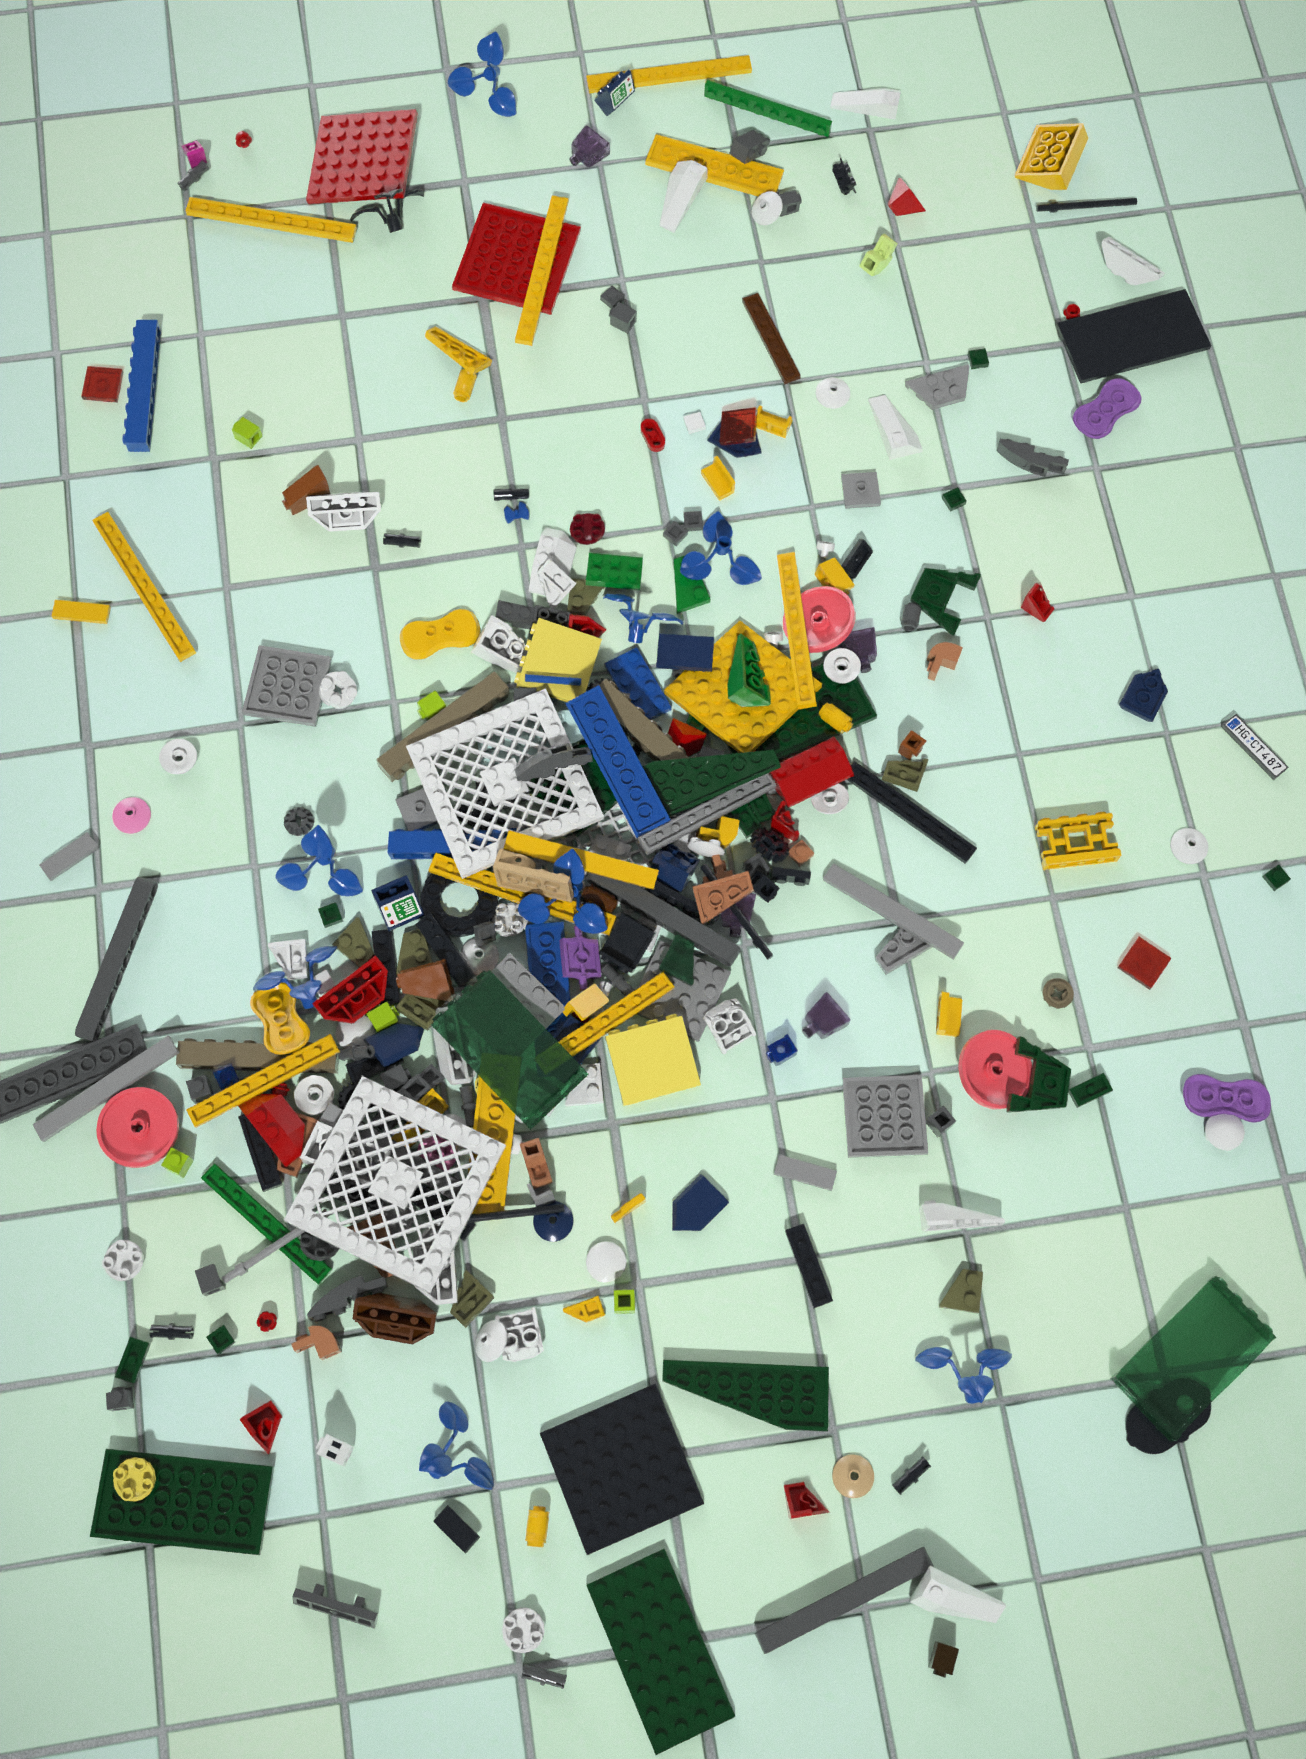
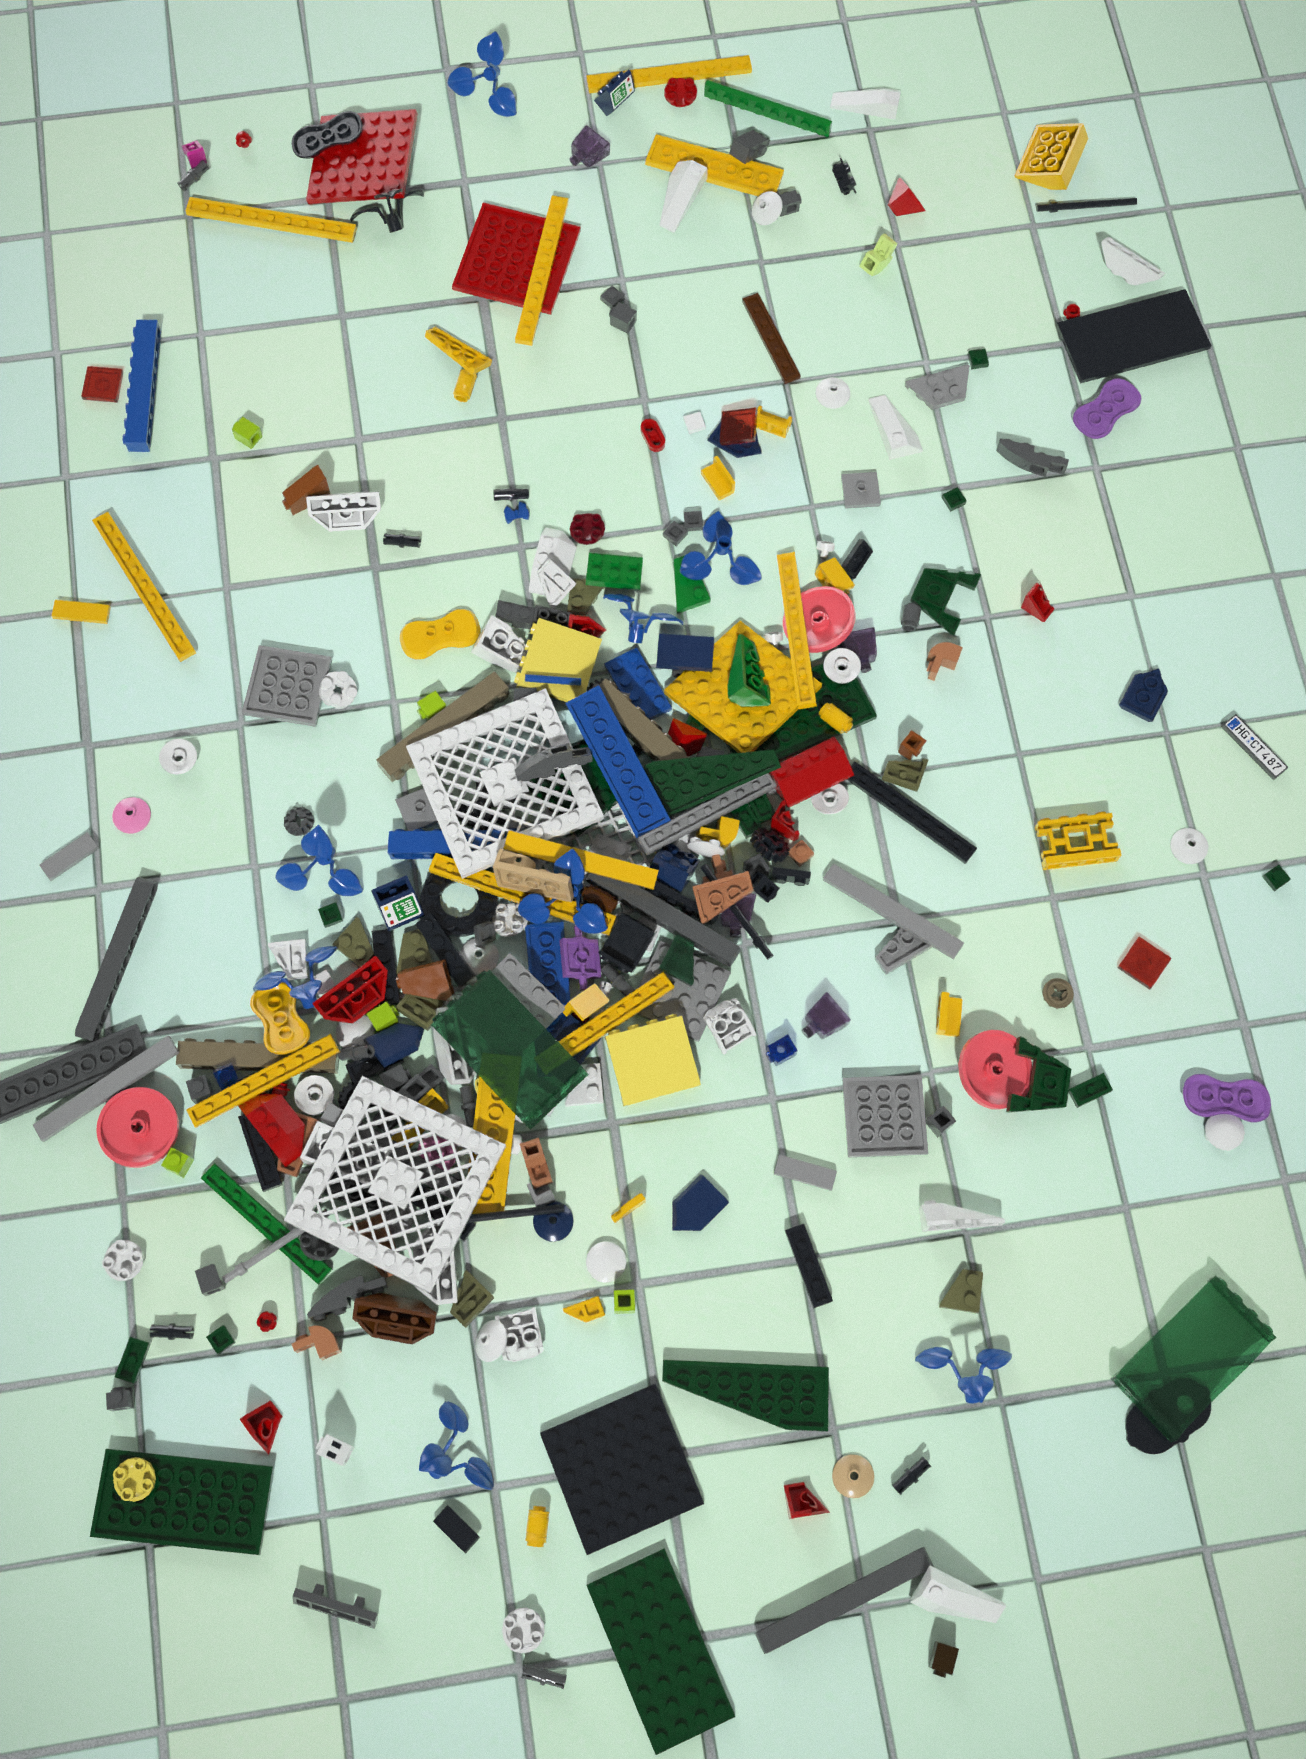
(315, 139): none -> black plate
(680, 92): none -> red dish

